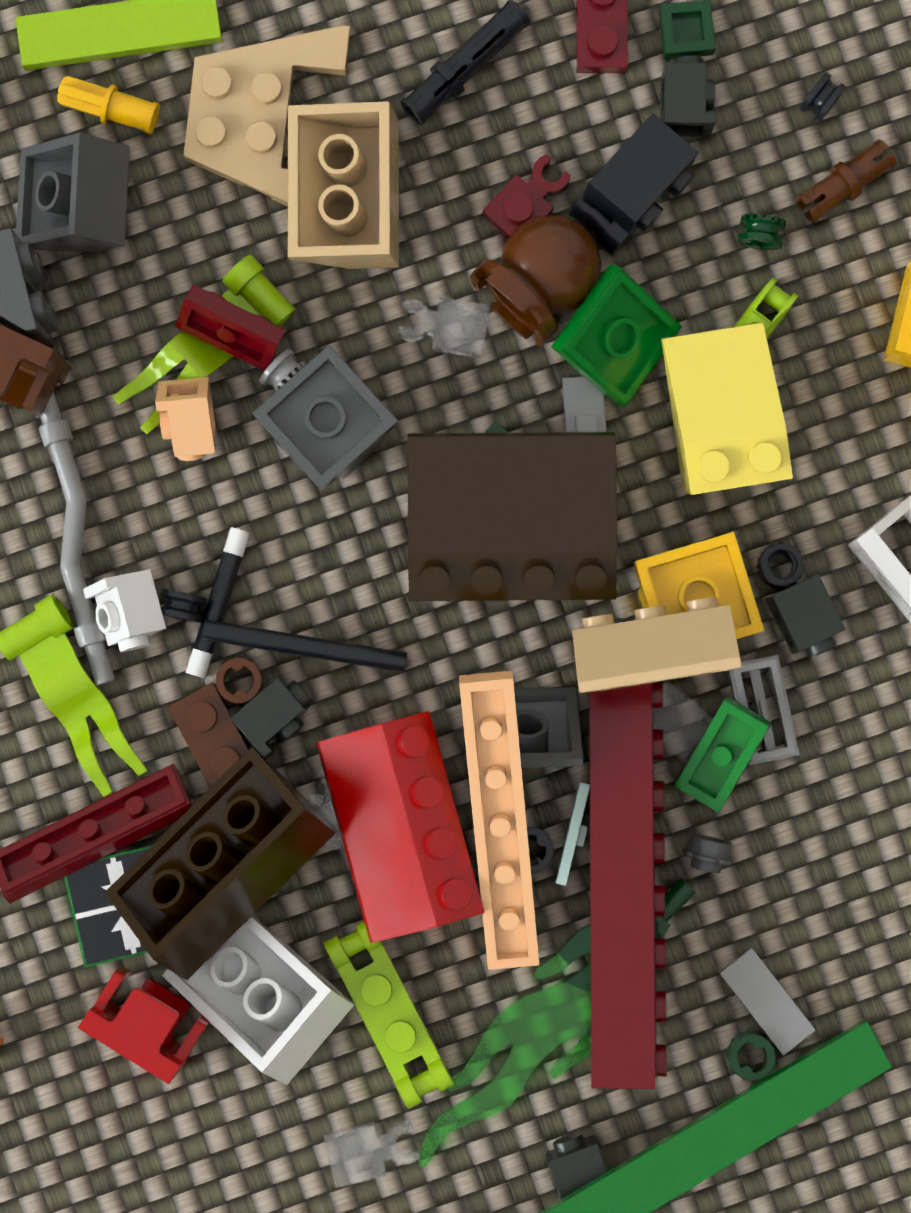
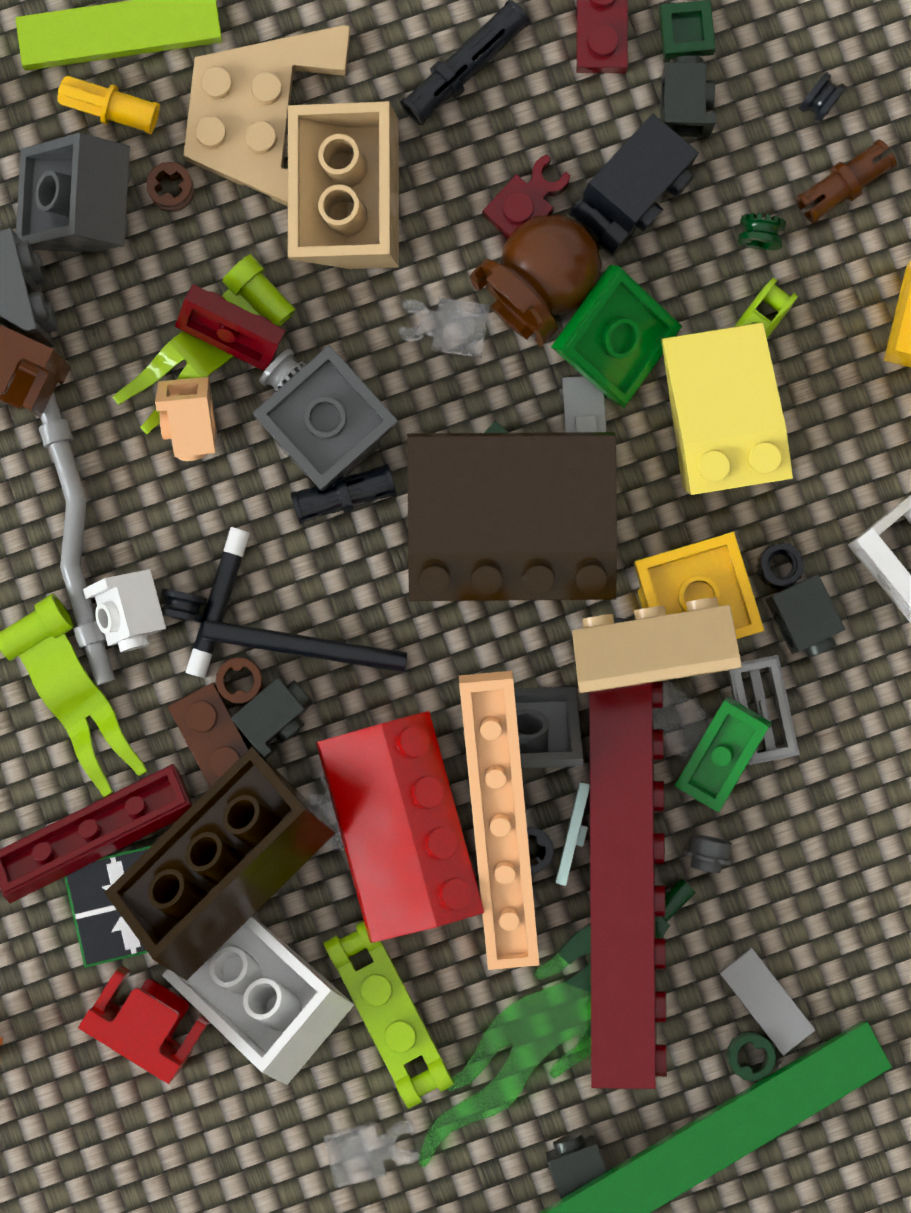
(173, 172): none -> reddish brown bush
(344, 494): none -> black pin

